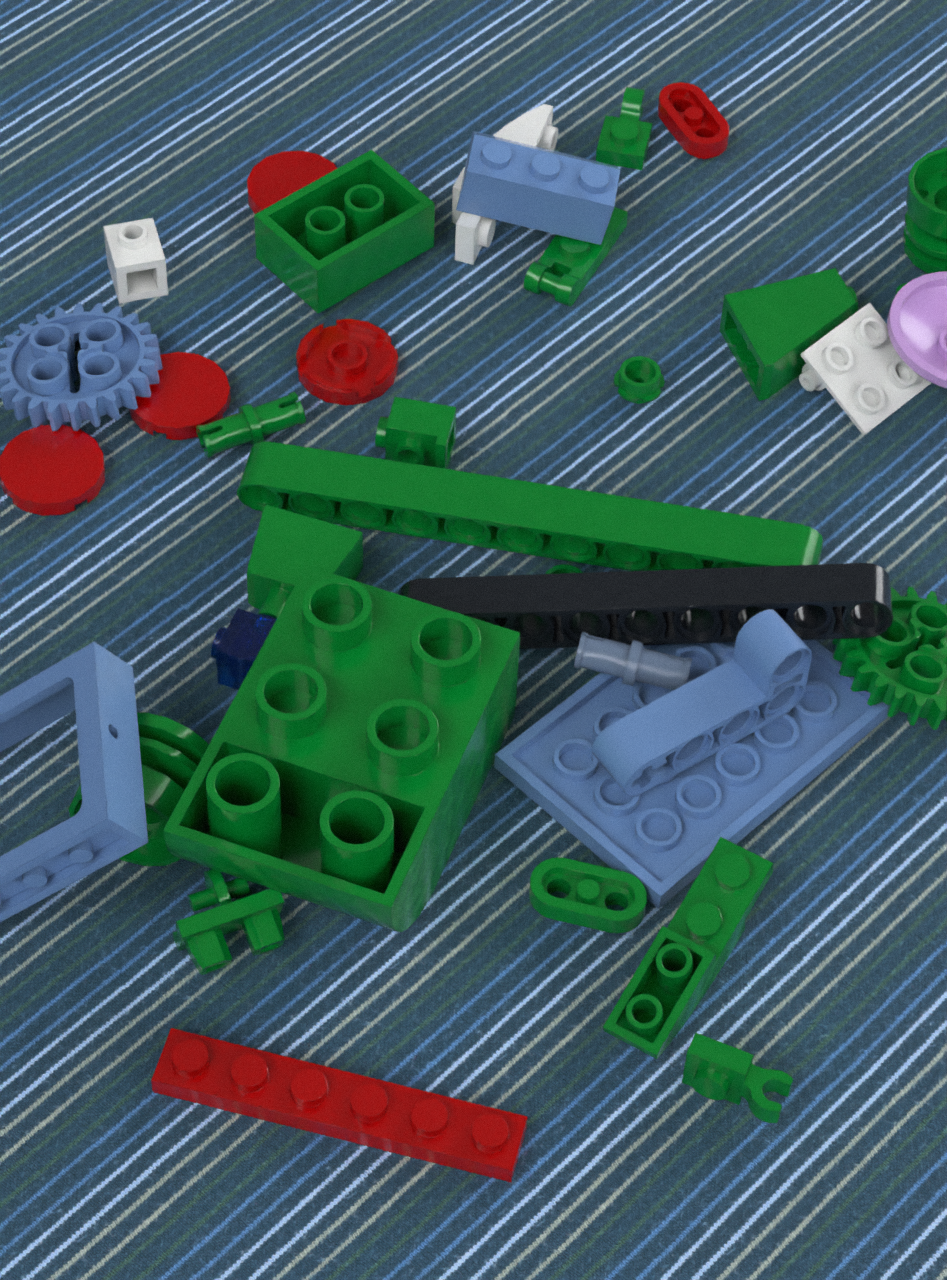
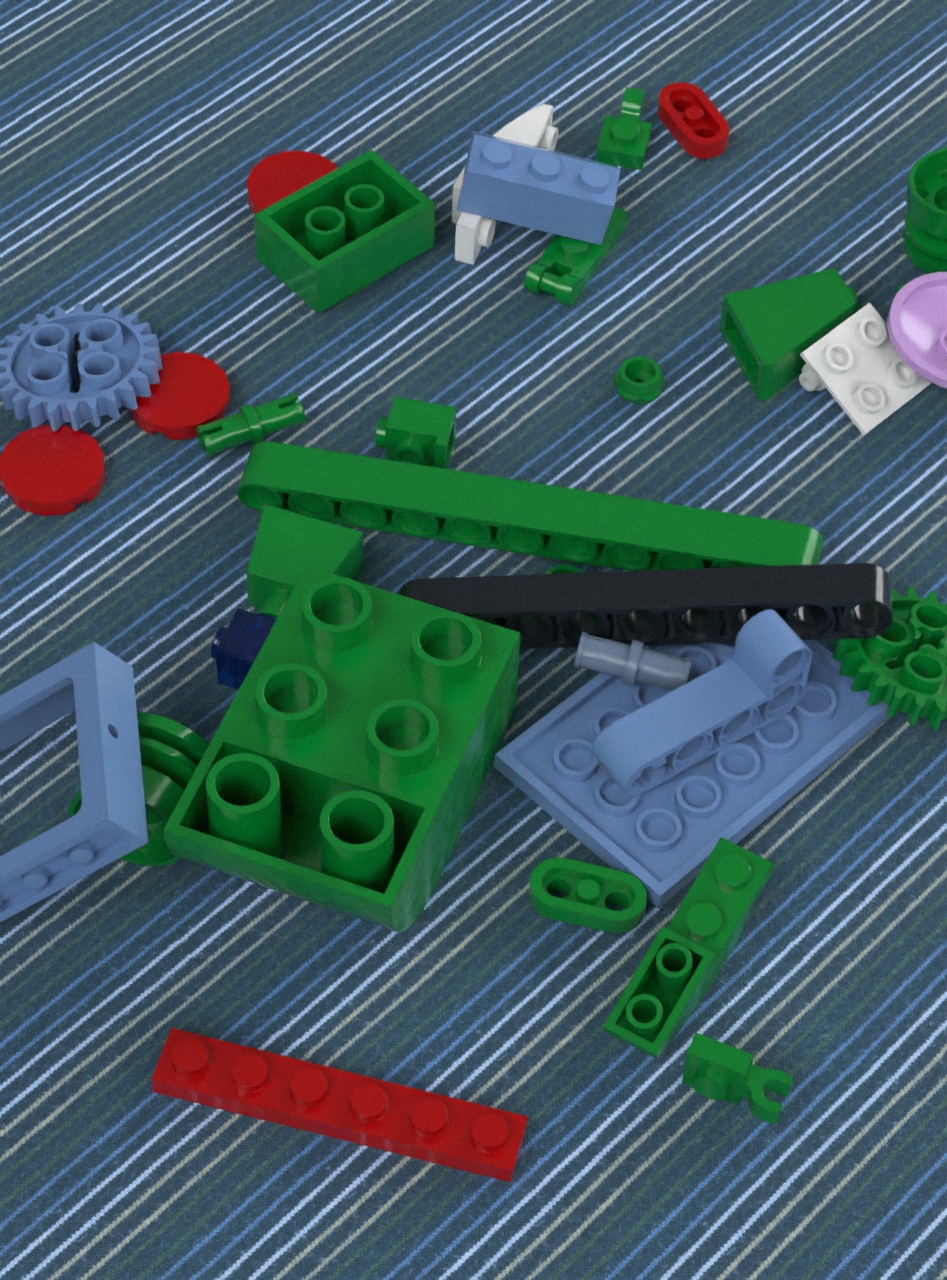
(136, 260): white brick -> none
(205, 931): green hips -> none
(347, 362): red tile -> none

